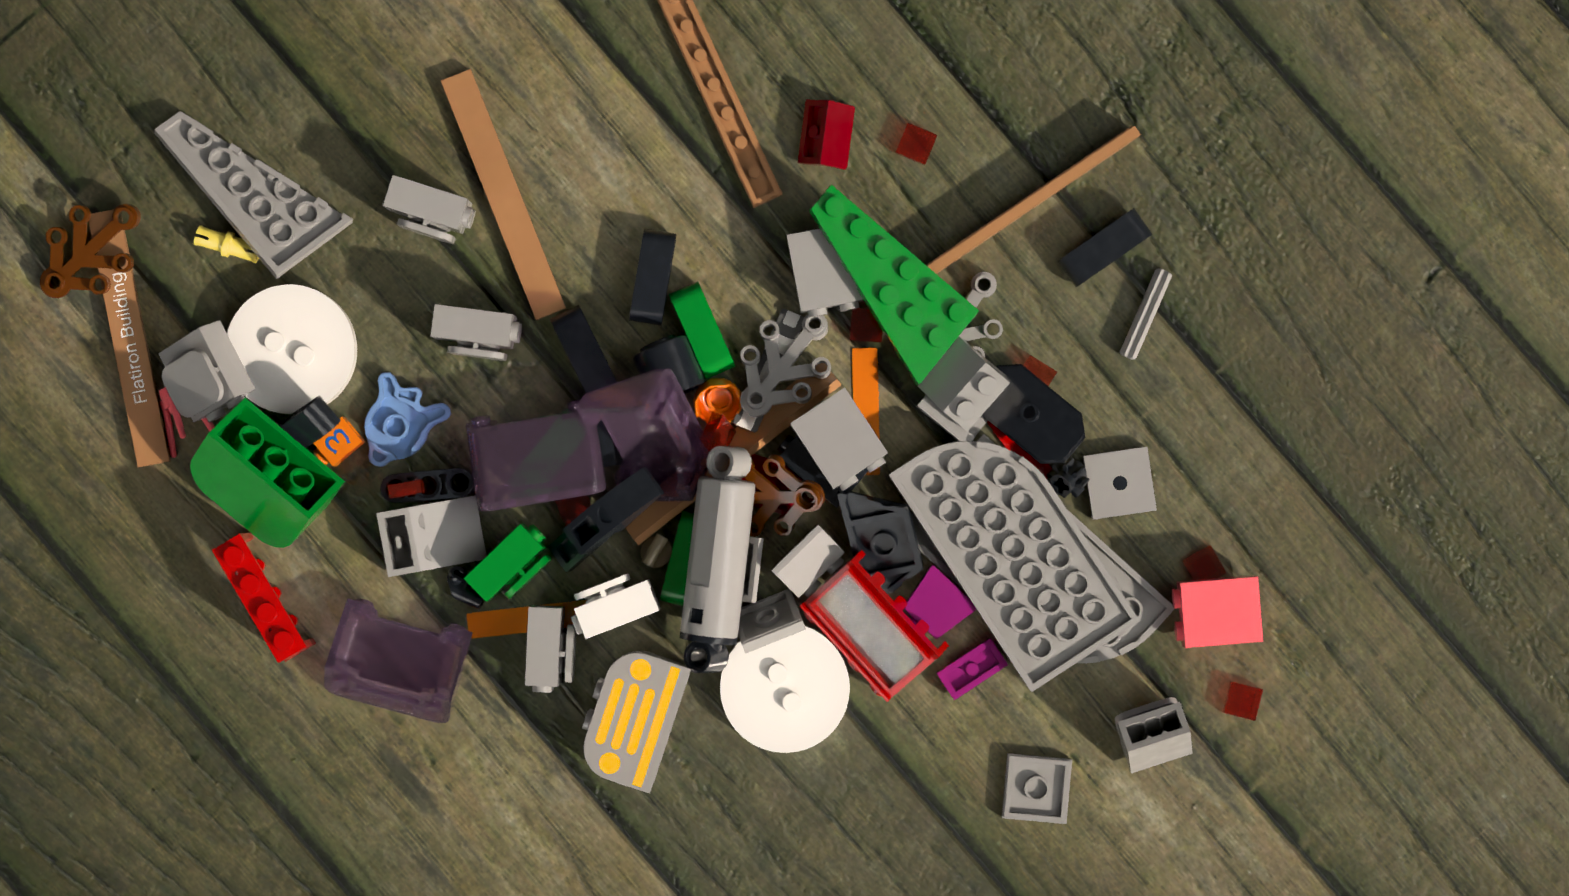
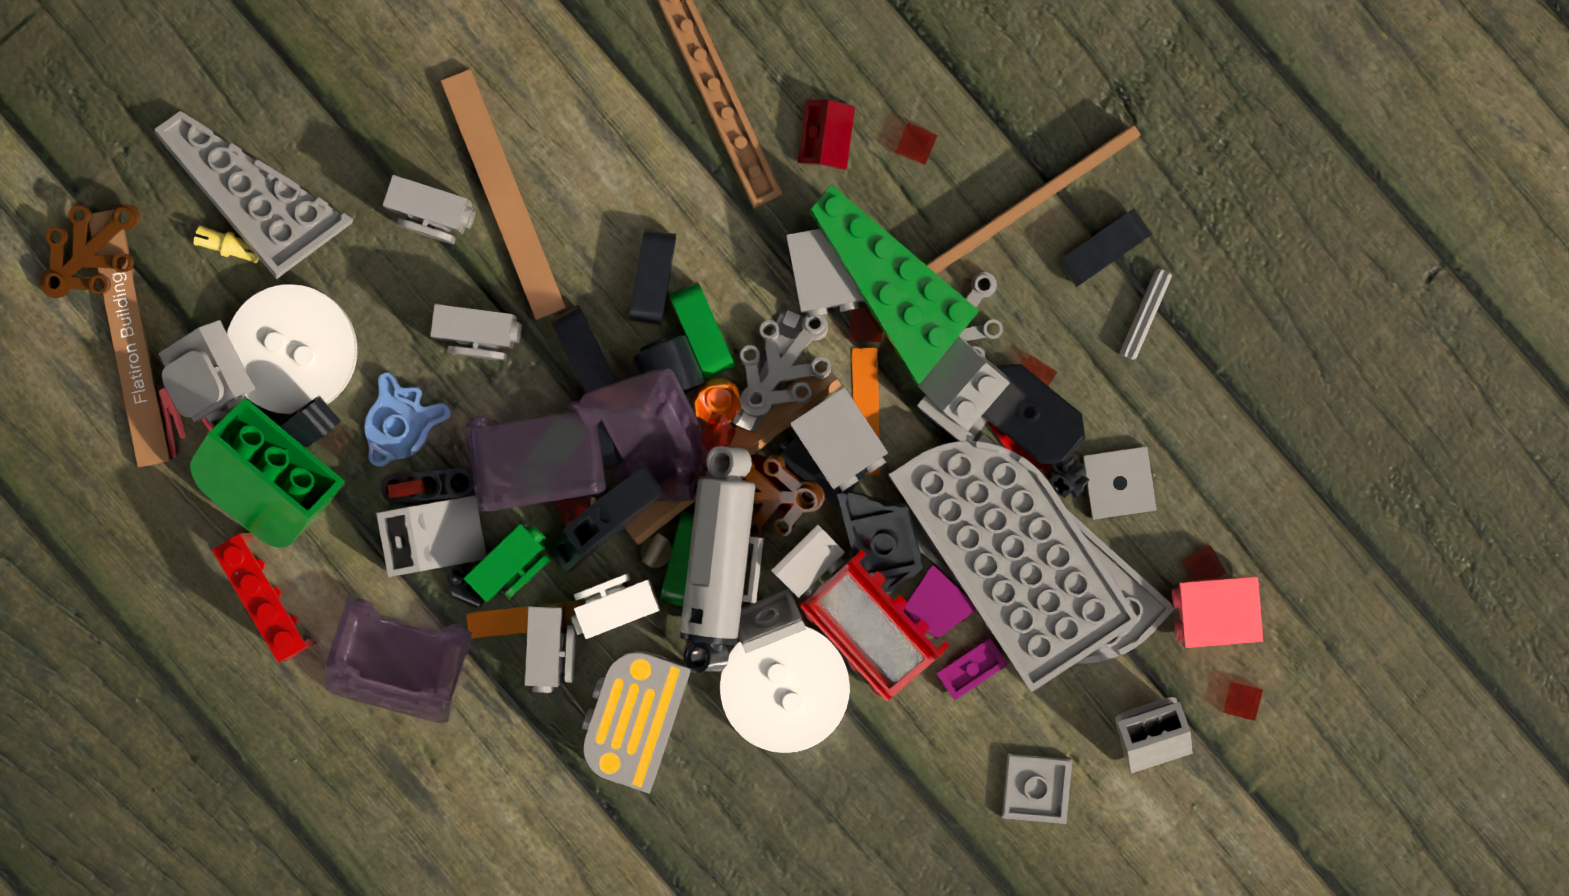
(338, 443): orange brick -> none

